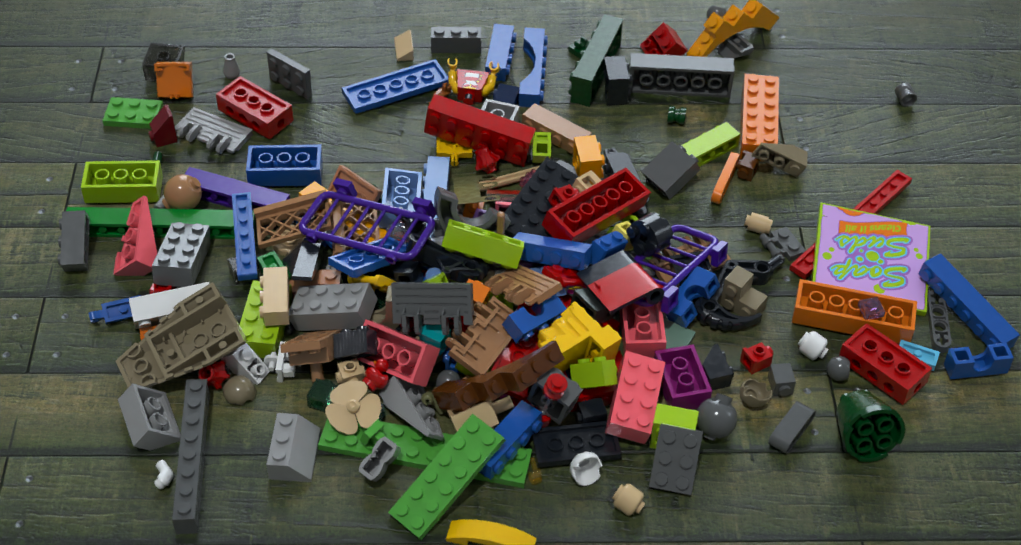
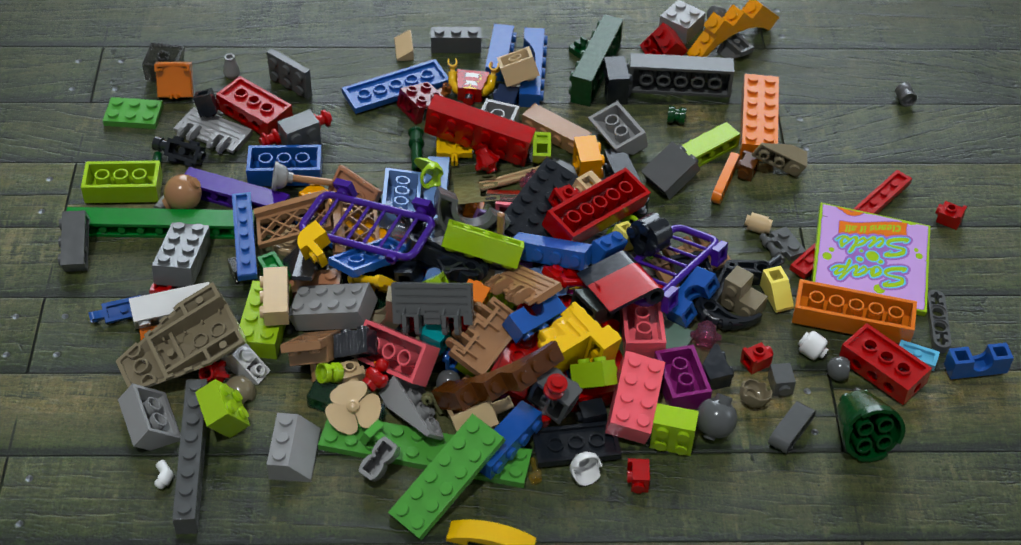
(139, 242): coral wedge -> none
(163, 128): dark red slope -> none
(185, 153): none -> black brick
(206, 103): none -> black brick
(222, 408): none -> lime brick
(279, 362): white hips -> none
(282, 177): none -> piece
(298, 129): none -> dark grey brick
(311, 241): none -> yellow brick
(329, 372): none -> lime wheel
(415, 99): none -> dark red bracket
(416, 144): none -> dark green pin
(431, 168): none -> lime piece
(518, 67): none -> tan brick
(619, 129): none -> light grey slope
(628, 499): tan head -> none
(638, 475): none -> red brick
(675, 458): dark grey plate -> none
(684, 19): none -> light grey brick
(705, 334): none -> clear pink rock
(777, 288): none -> light yellow slope
(871, 308): clear purple plate -> none
(950, 214): none -> red brick
(967, 302): blue brick -> none

